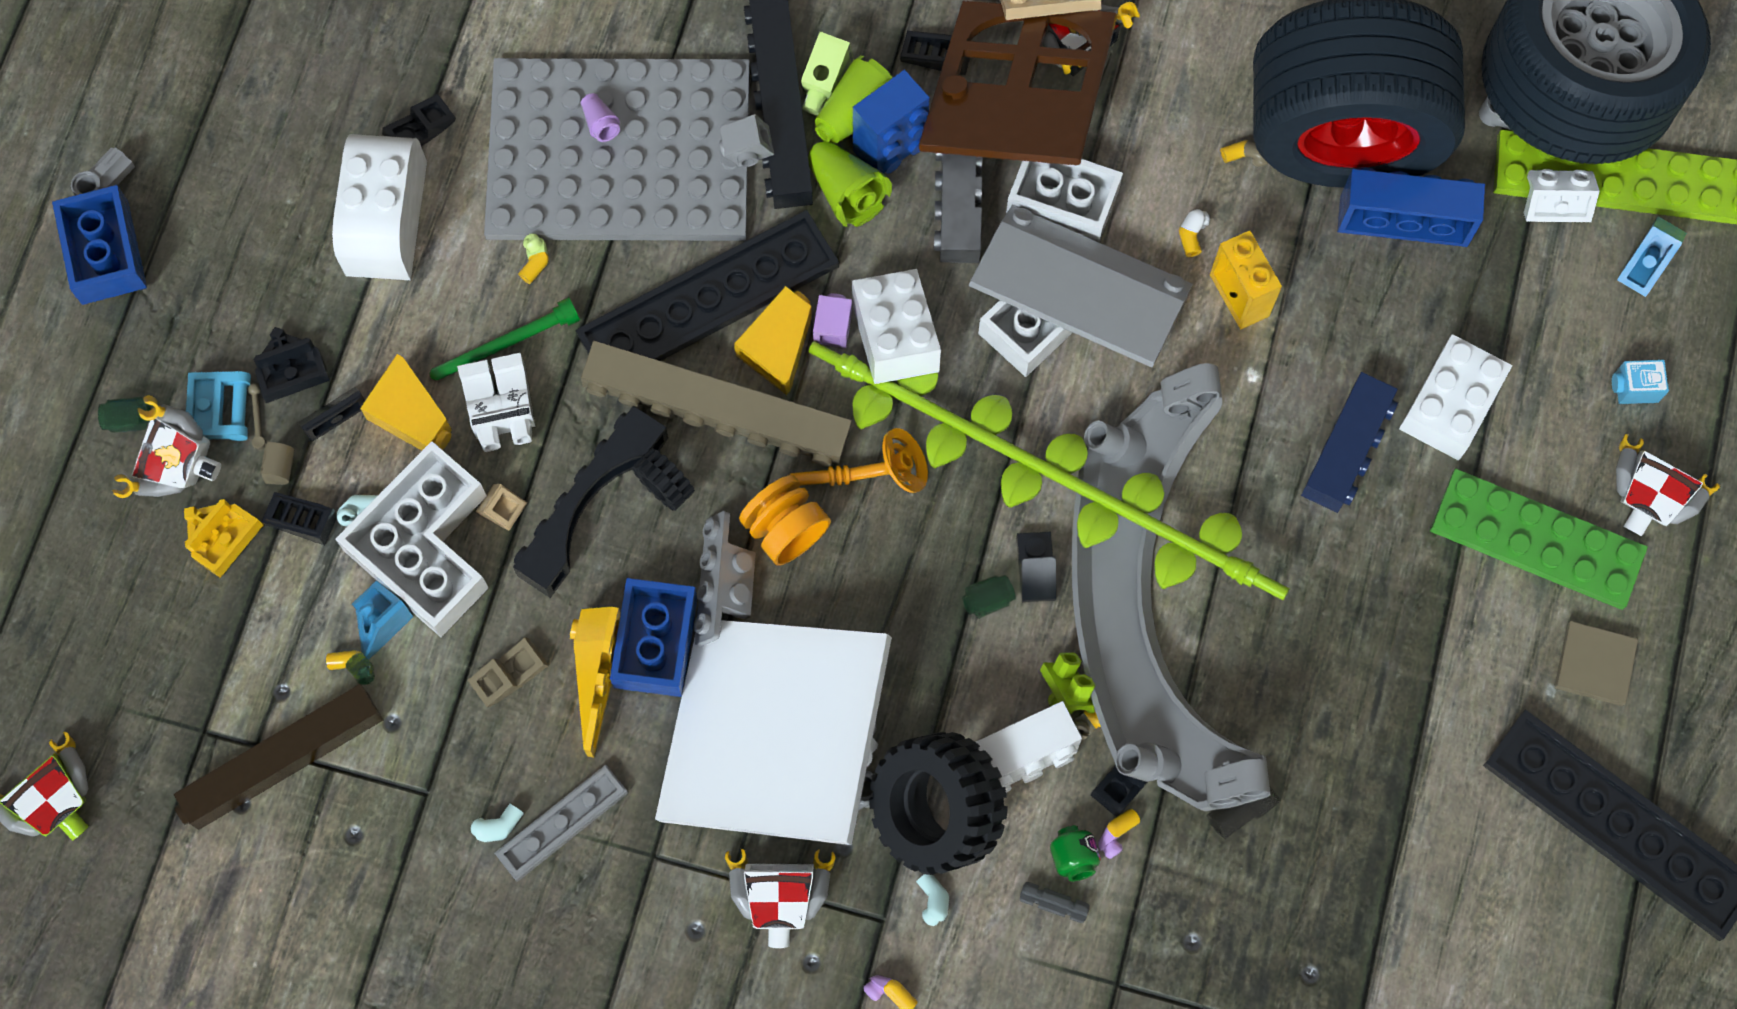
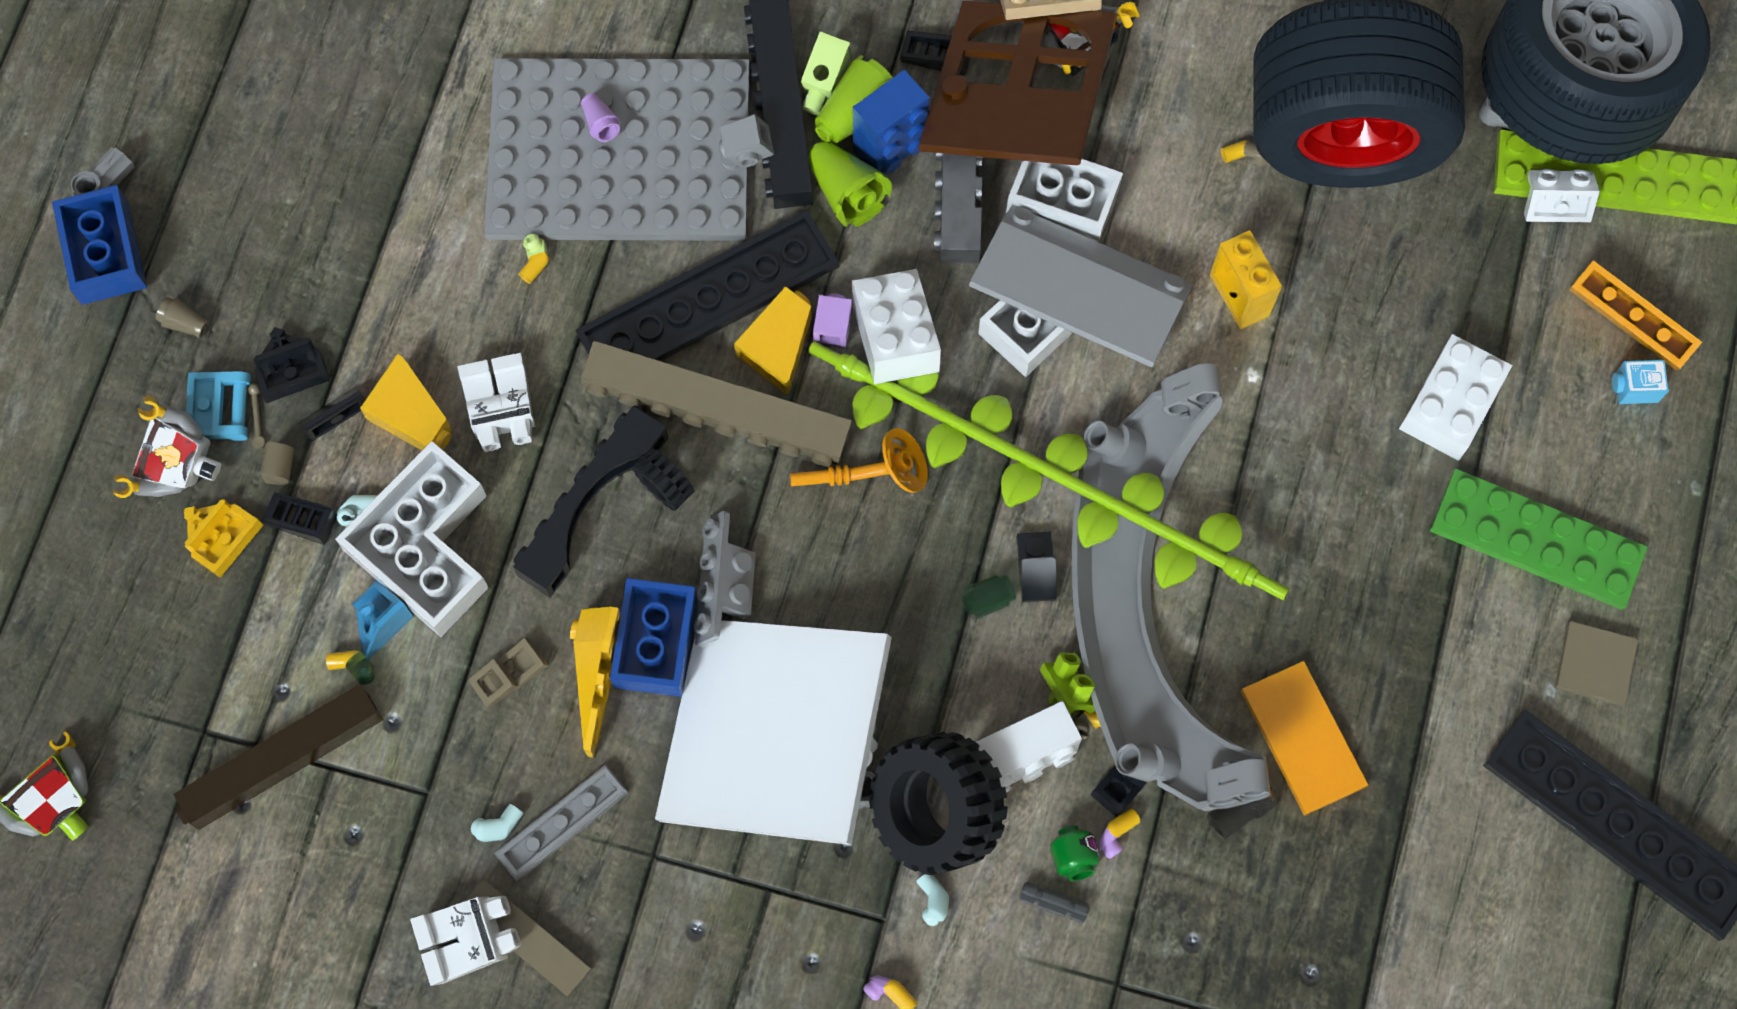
(122, 415): clear green brick -> none
(180, 317): none -> dark tan cone
(378, 206): white brick -> none
(424, 122): black slope -> none
(477, 935): none -> white hips
(501, 506): tan slope -> none
(538, 946): none -> dark tan tile
(563, 314): green piece -> none
(779, 894): torso -> none
(784, 520): light orange wheel -> none
(1190, 228): arm -> none
(1304, 738): none -> light orange tile
(1349, 443): dark blue brick -> none
(1411, 207): blue brick -> none
(1635, 316): none -> light orange brick
(1652, 256): dark azure slope -> none
(1656, 489): torso -> none

